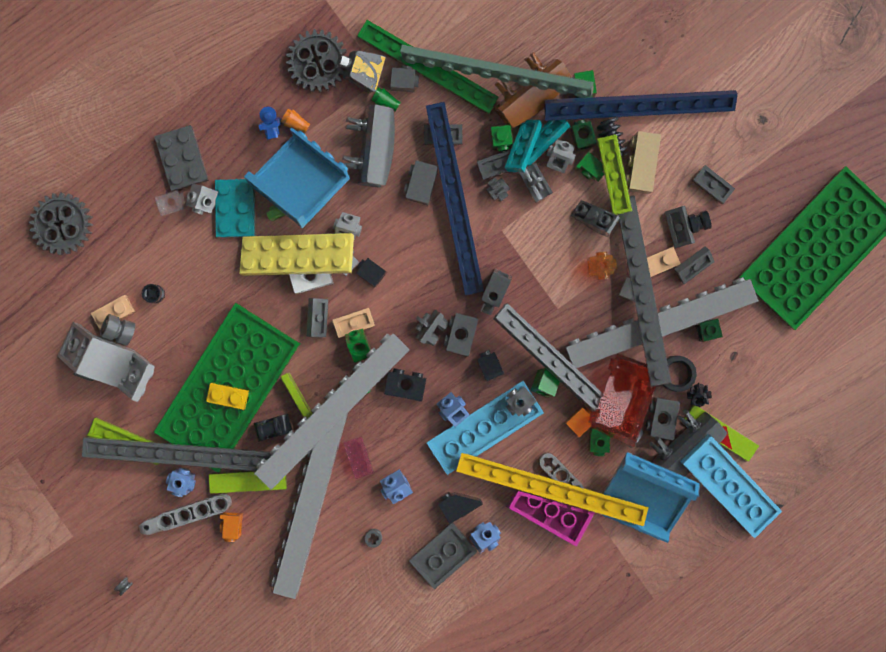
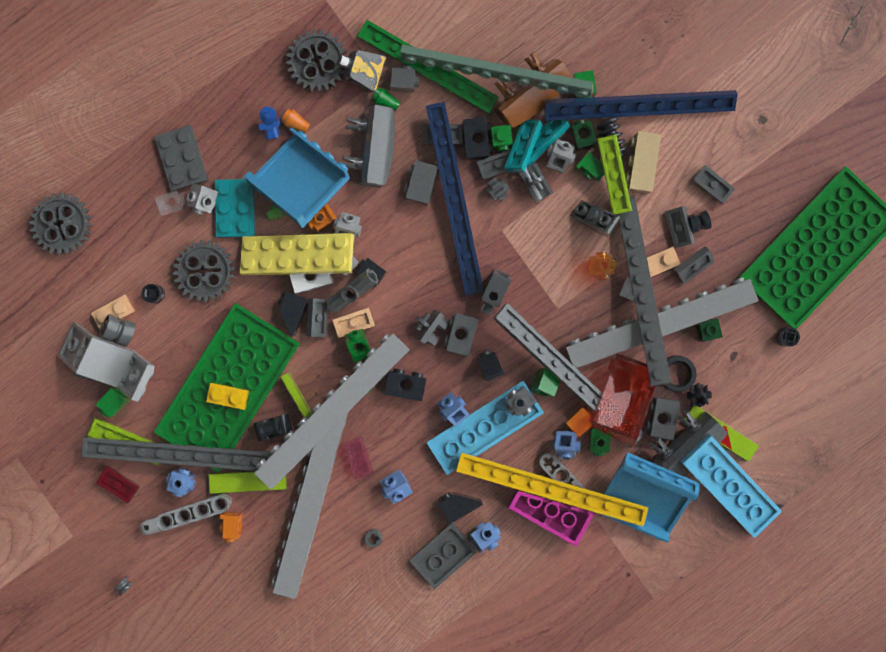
(112, 402): none -> green brick
(117, 484): none -> dark red plate
(203, 254): none -> dark grey gear
(292, 310): none -> black slope
(329, 218): none -> orange brick
(359, 285): none -> dark grey piece
(477, 150): none -> black brick
(561, 444): none -> medium blue brick
(785, 339): none -> black wheel

